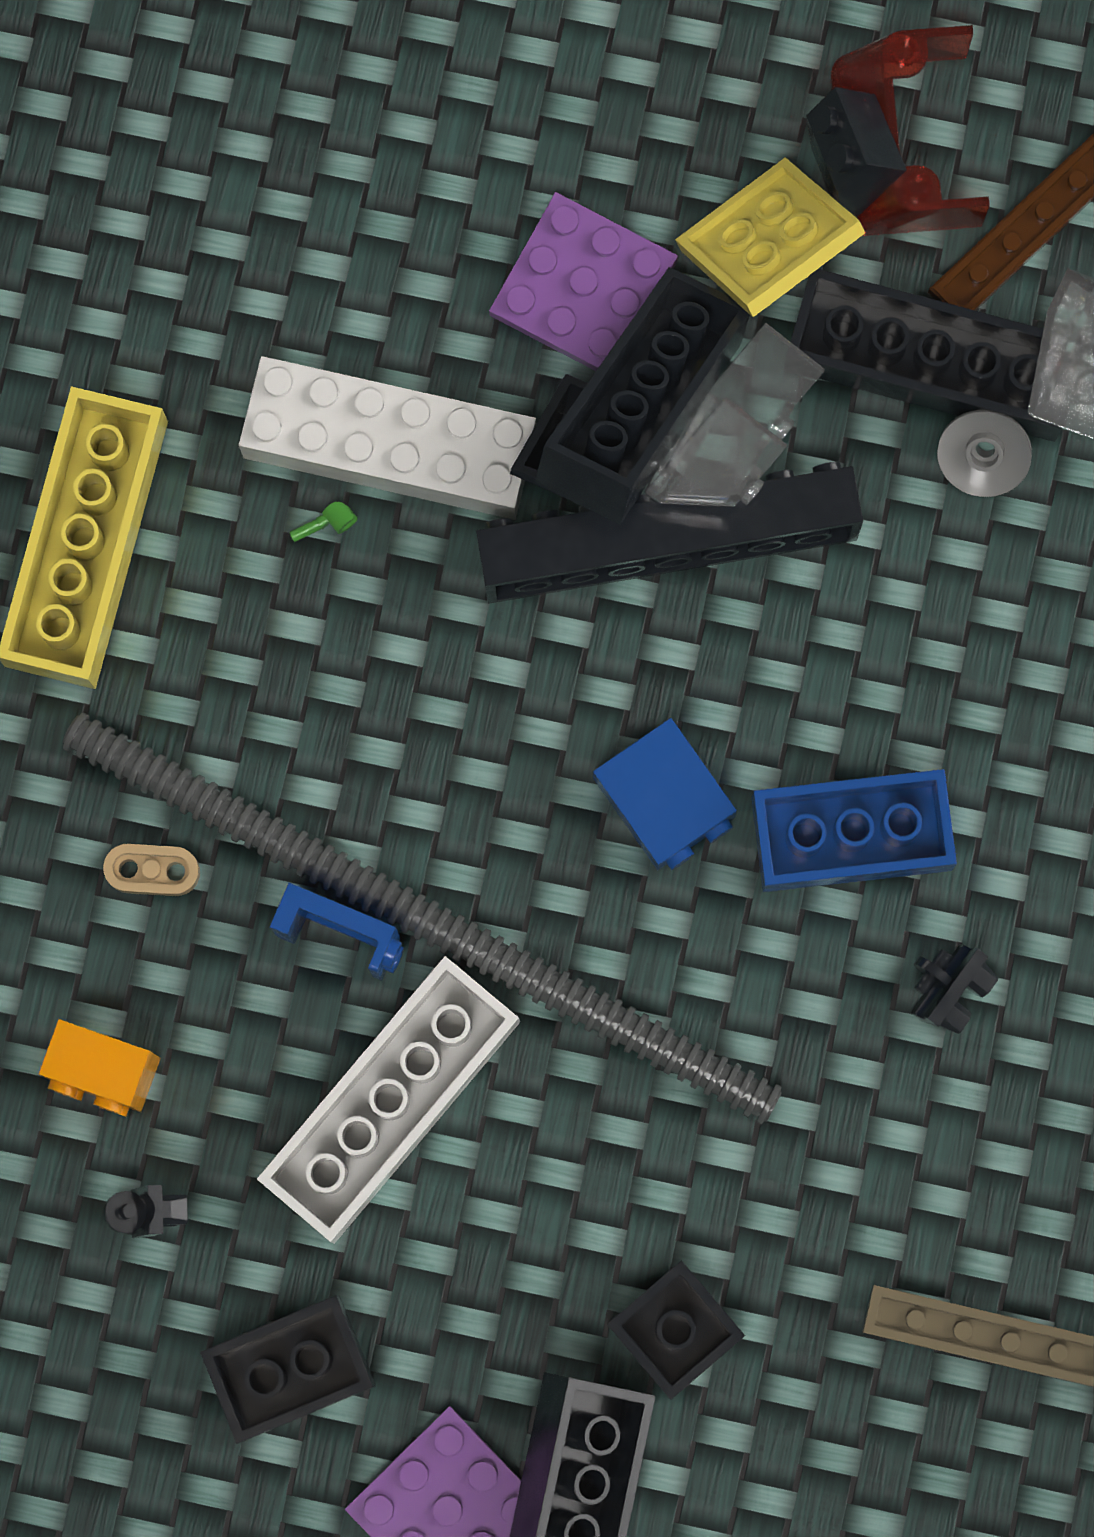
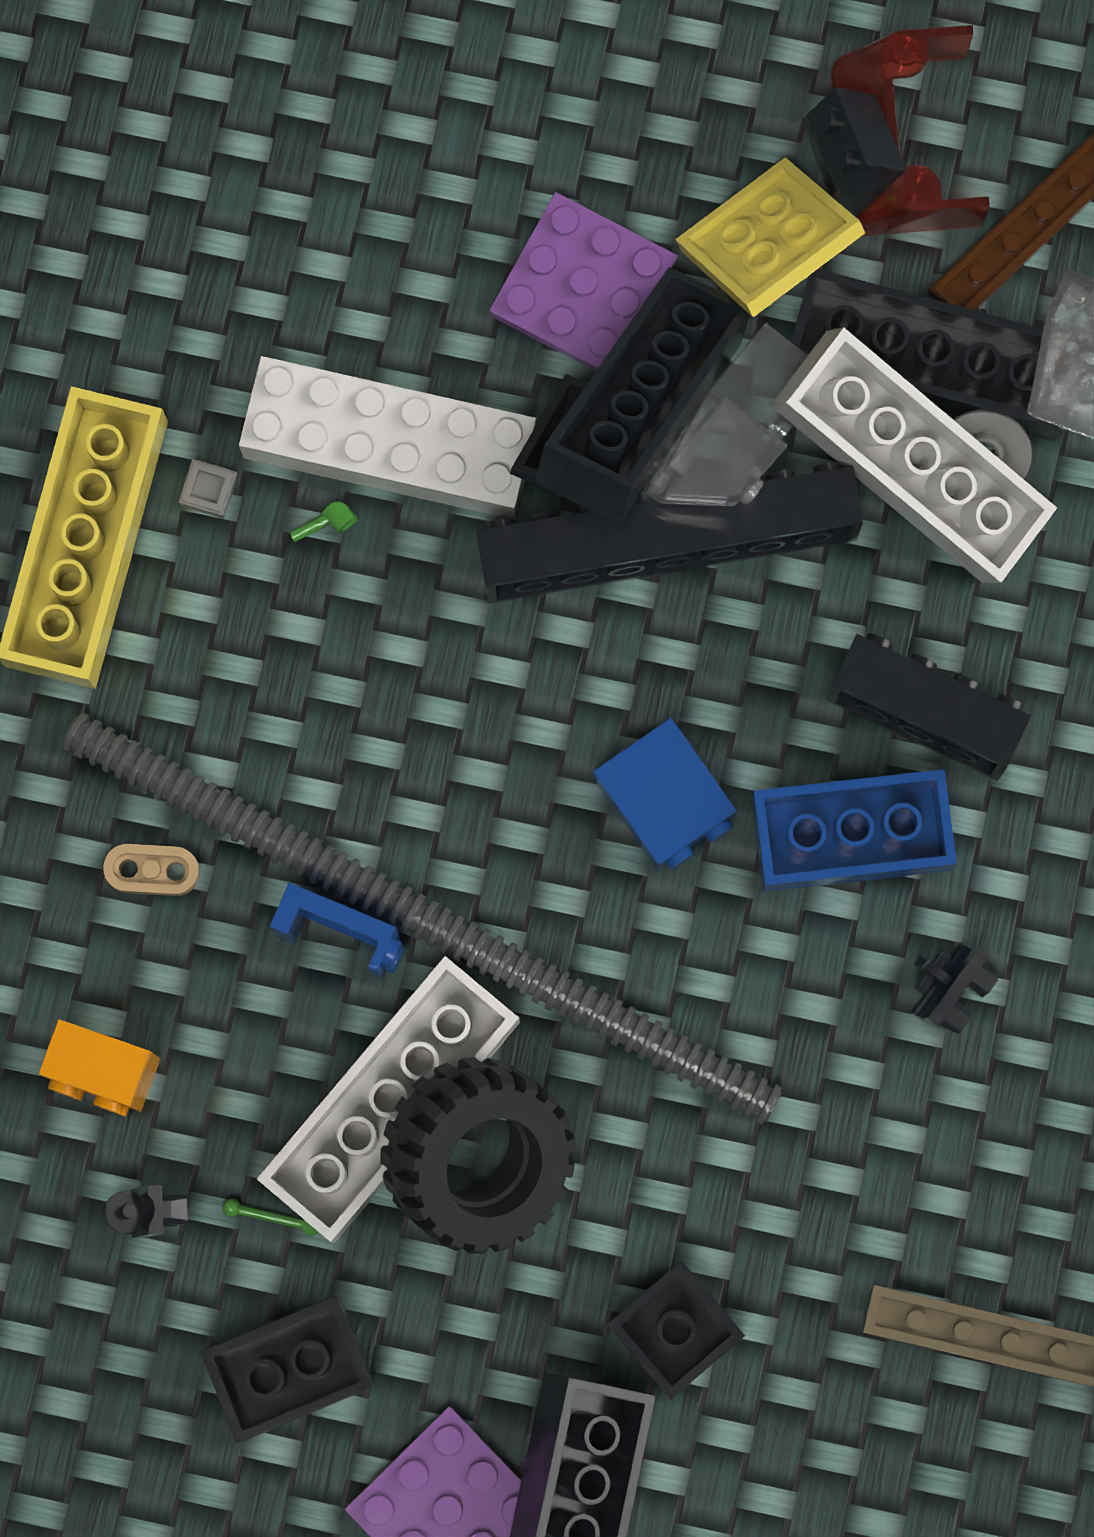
(208, 488): none -> light grey tile
(232, 1208): none -> bright green hinge
(520, 1189): none -> black tyre
(913, 456): none -> white brick
(929, 706): none -> black brick

